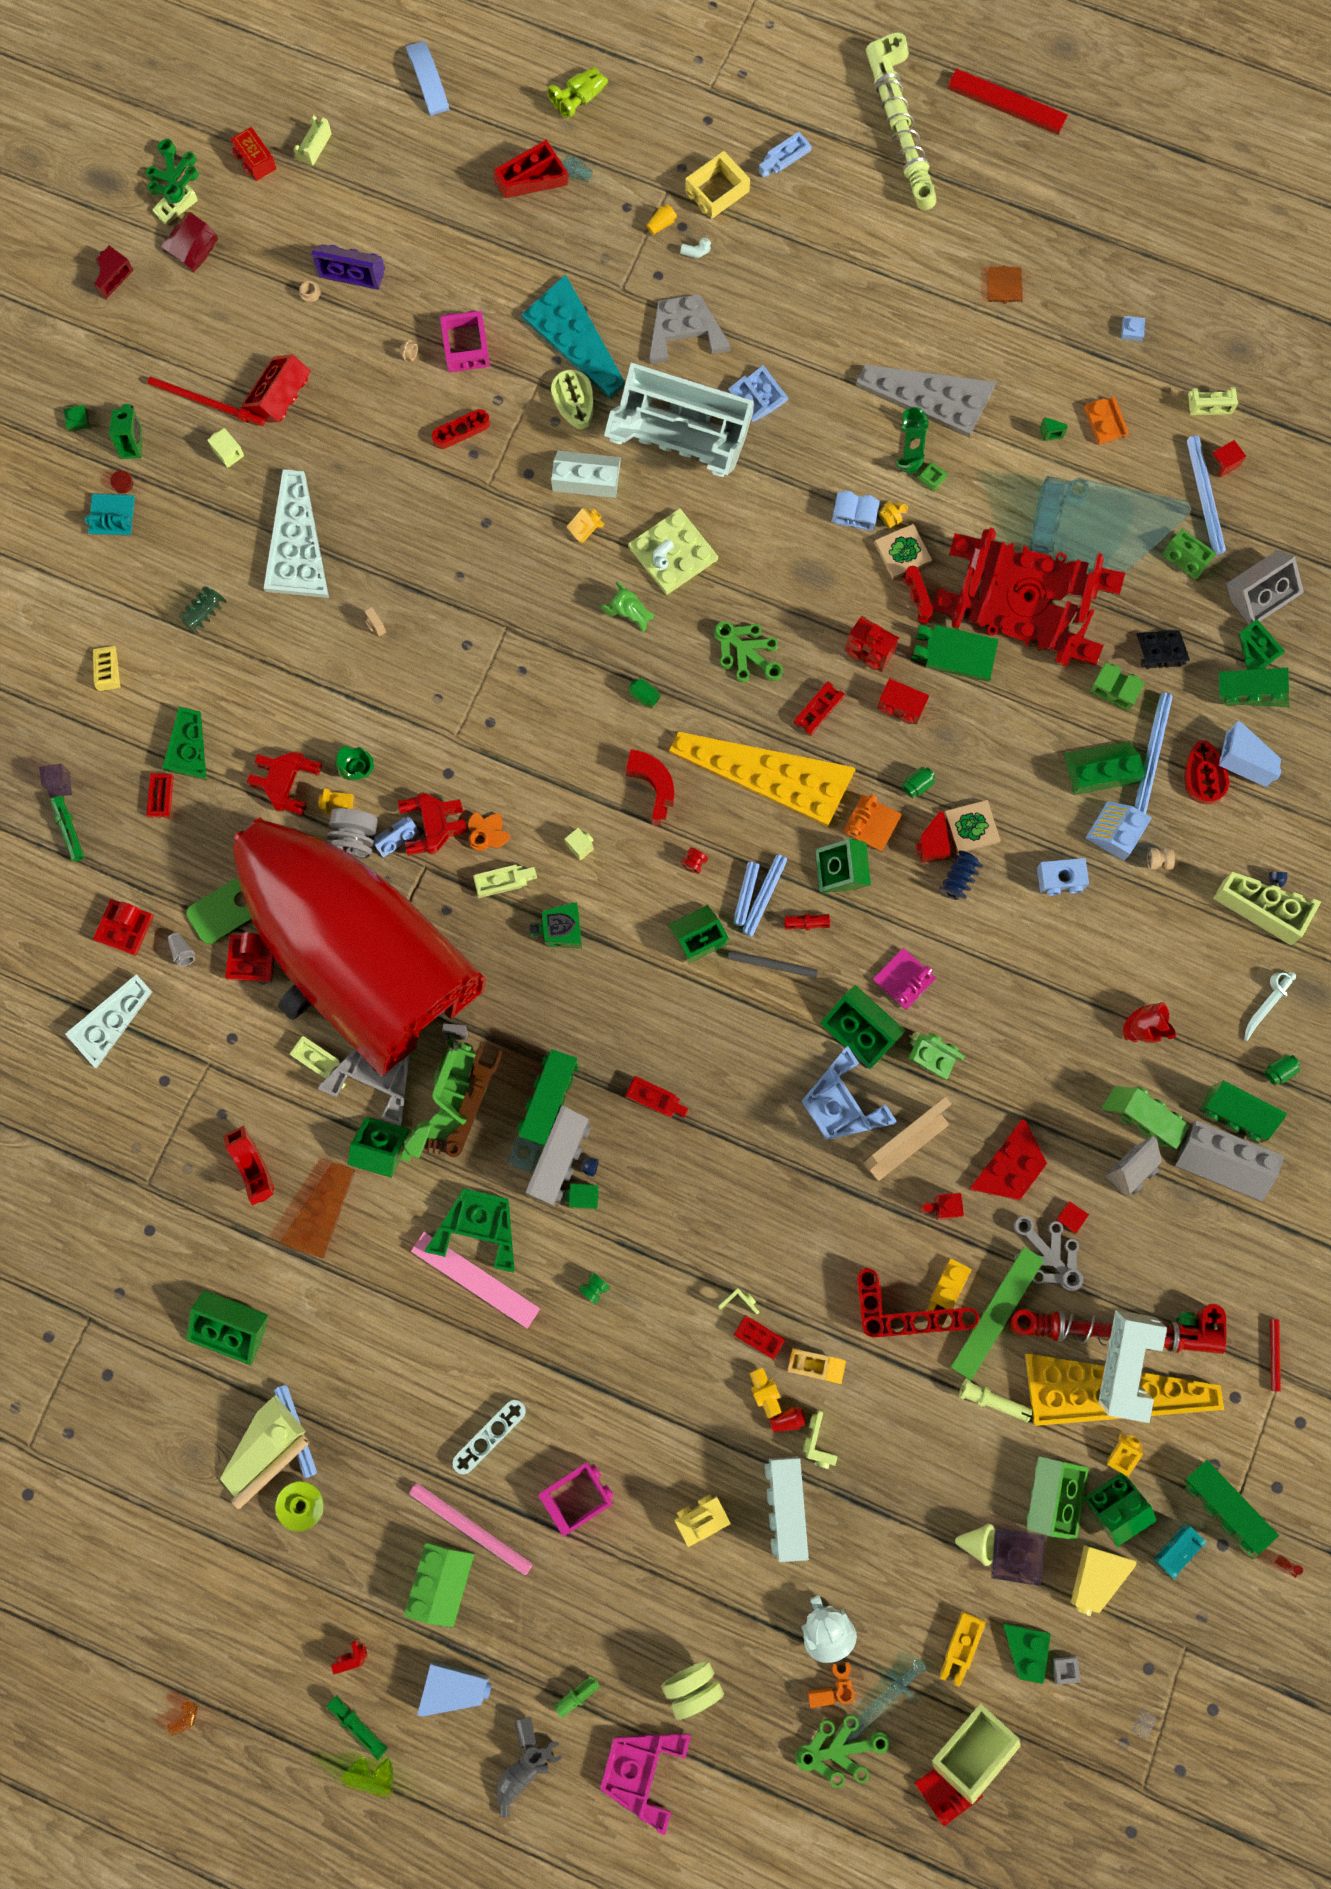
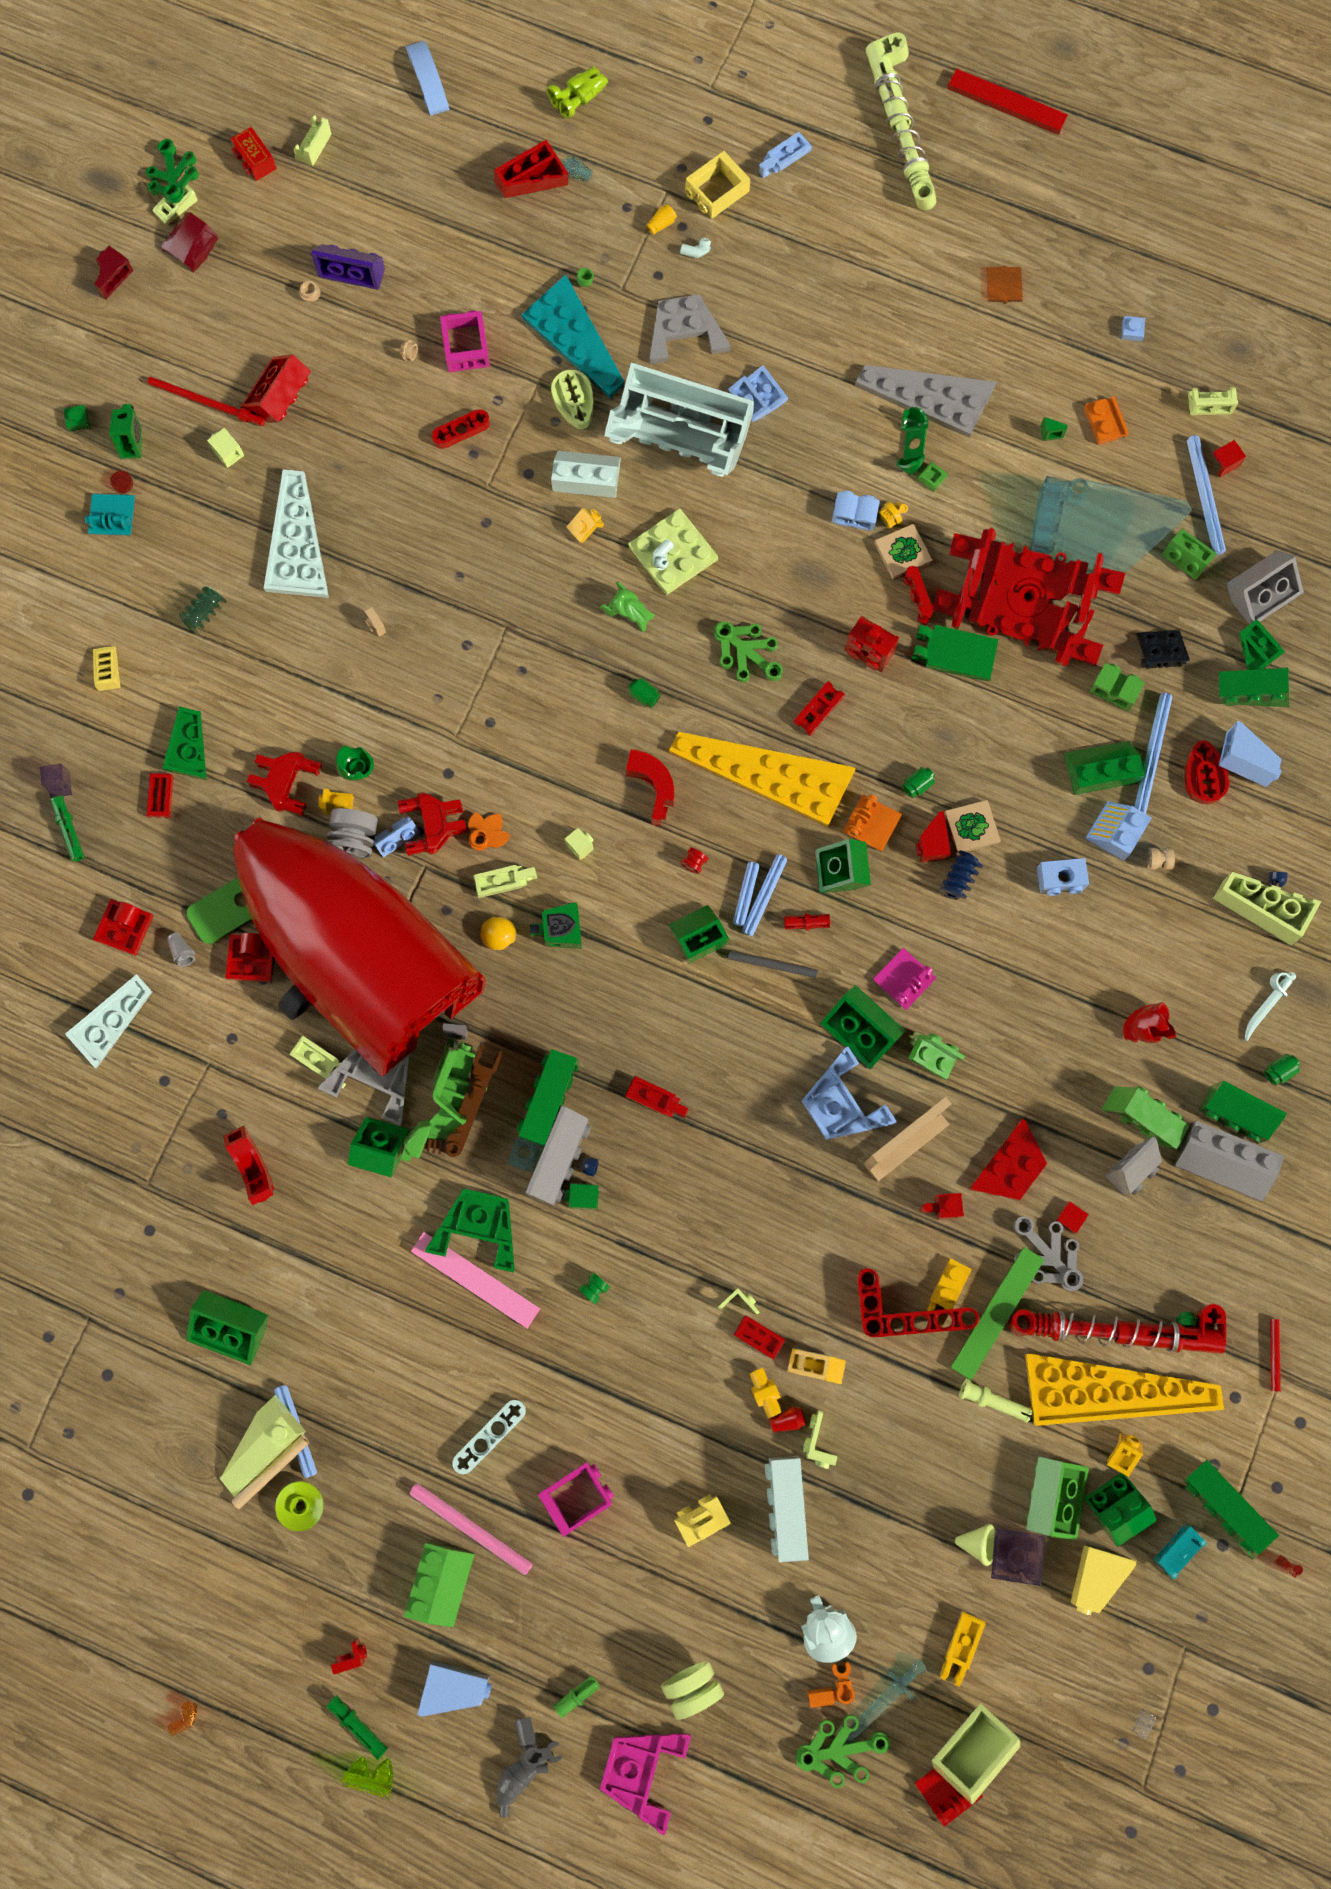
(318, 1217): clear orange wing -> none
(497, 933): none -> yellow hair
(587, 276): none -> bright green hinge
(902, 702): red brick -> none
(1029, 1651): green wing -> none
(1066, 1669): light grey tile -> none
(1120, 1386): light aqua piece -> none

